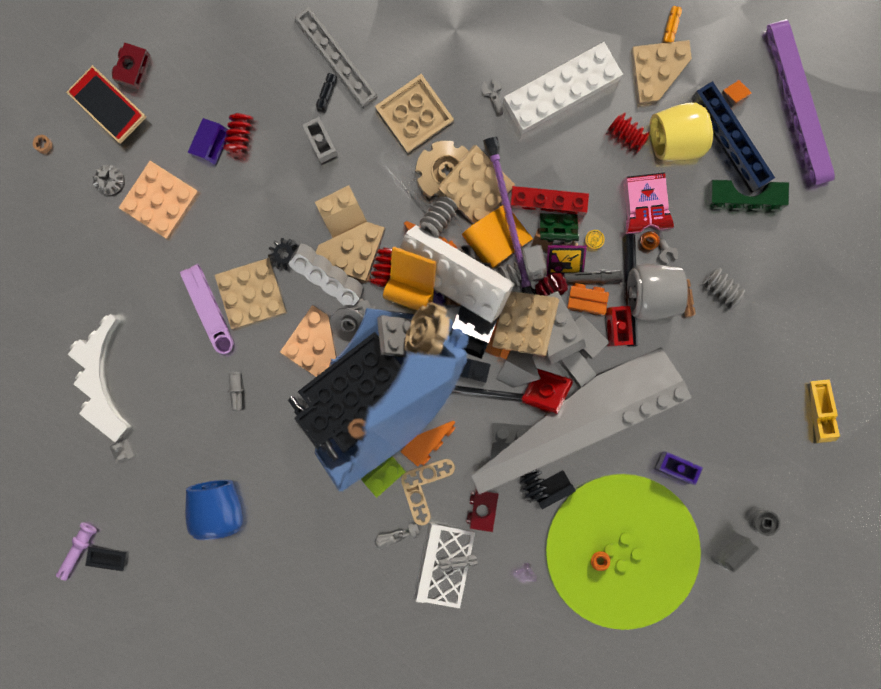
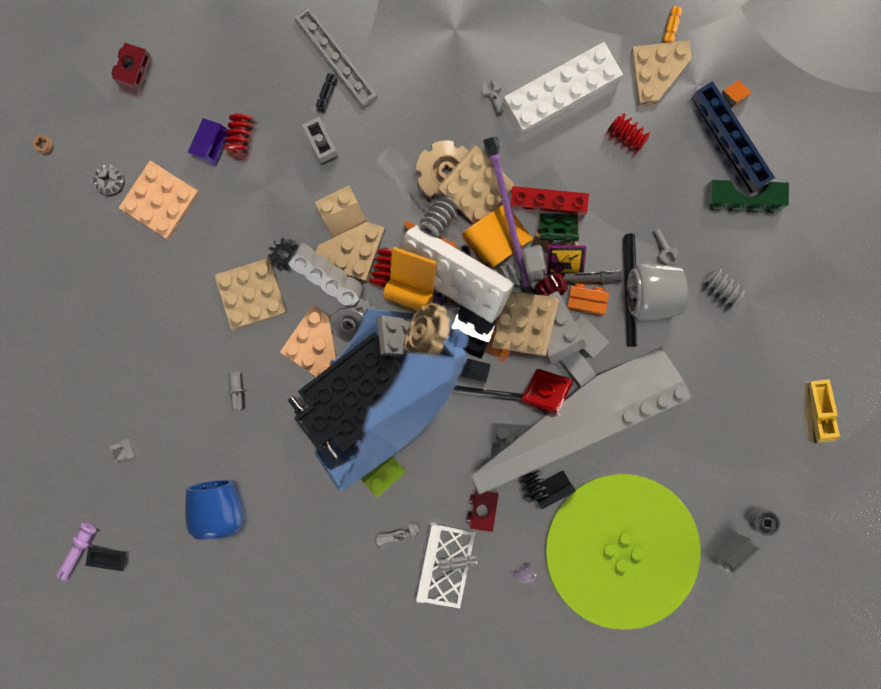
(91, 381): white arch -> none
(106, 104): black slope -> none
(207, 309): lavender piece -> none
(356, 429): medium nougat tile -> none
(414, 113): tan plate -> none
(416, 487): tan beam -> none
(424, 443): orange slope -> none
(518, 369): light grey slope -> none
(594, 239): yellow tile -> none
(600, 567): orange plate -> none
(619, 326): red brick -> none
(647, 203): piece -> none
(650, 245): orange plate -> none
(679, 468): dark purple brick -> none
(681, 132): light yellow piece -> none
(690, 310): medium nougat axle -> none
(800, 102): medium lavender beam -> none

